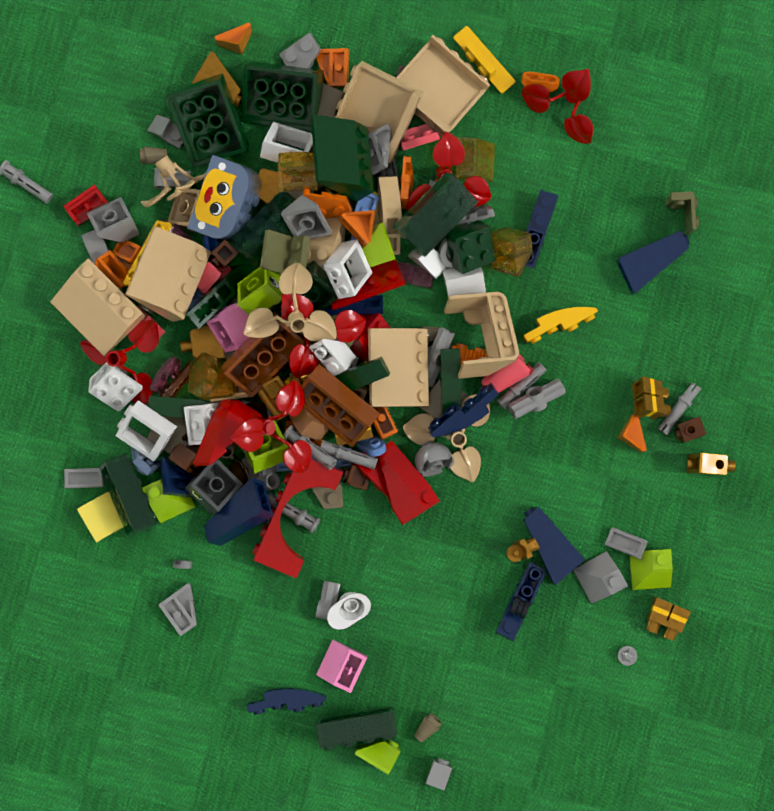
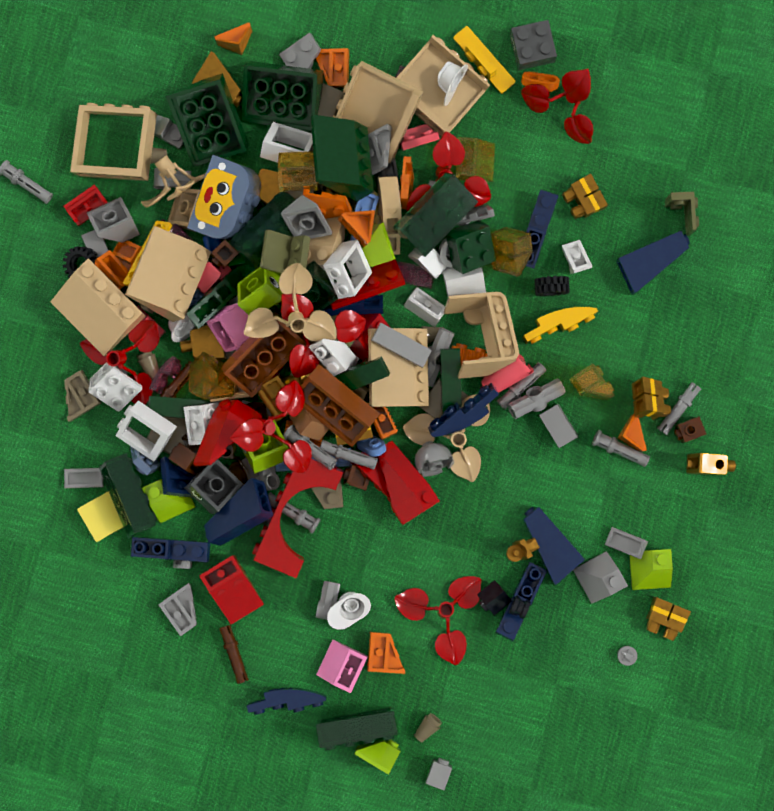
(73, 256): none -> black tyre
(78, 397): none -> dark tan wing
(145, 147): none -> tan window
(148, 363): none -> dark tan cone
(170, 549): none -> dark blue slope
(180, 329): none -> white piece
(231, 589): none -> red slope
(231, 647): none -> reddish brown pin
(383, 654): none -> orange wing
(401, 345): none -> light grey tile
(414, 602): none -> red plant
(425, 307): none -> white slope
(449, 78): none -> white piece
(493, 598): none -> black brick
(533, 45): none -> dark grey brick
(552, 286): none -> black tyre
(558, 425): none -> light grey hinge
(576, 257): none -> white slope
(587, 197): none -> pearl gold hips
(591, 383): none -> clear yellow slope
(612, 445): none -> light grey pin

